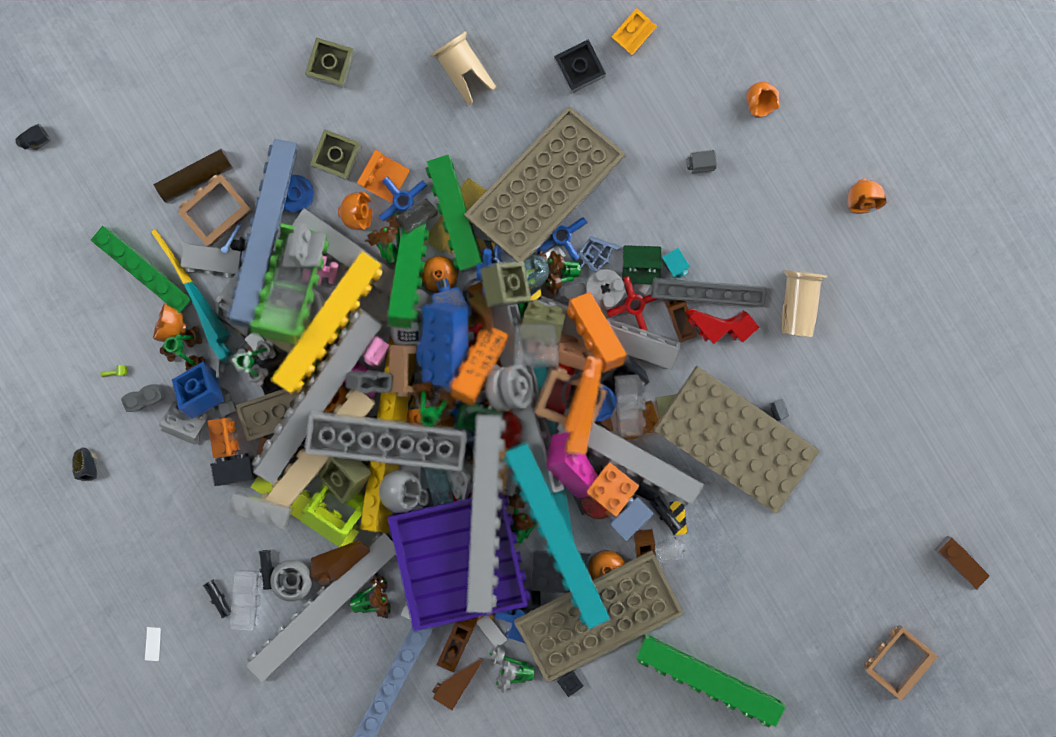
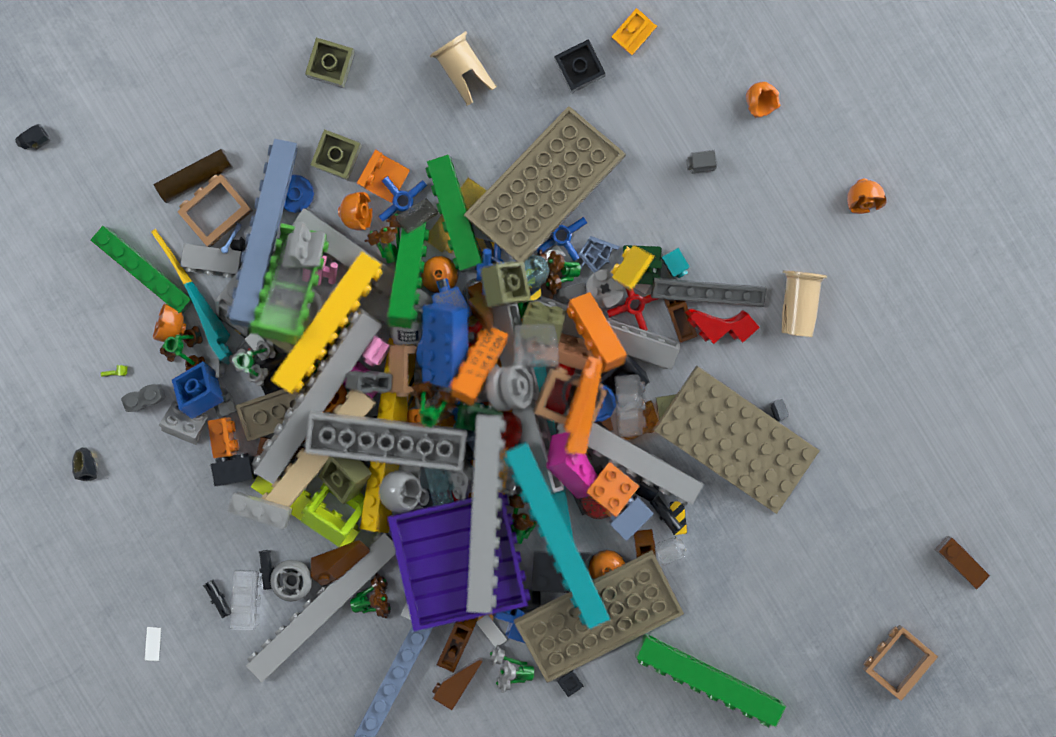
(632, 267): none -> yellow slope

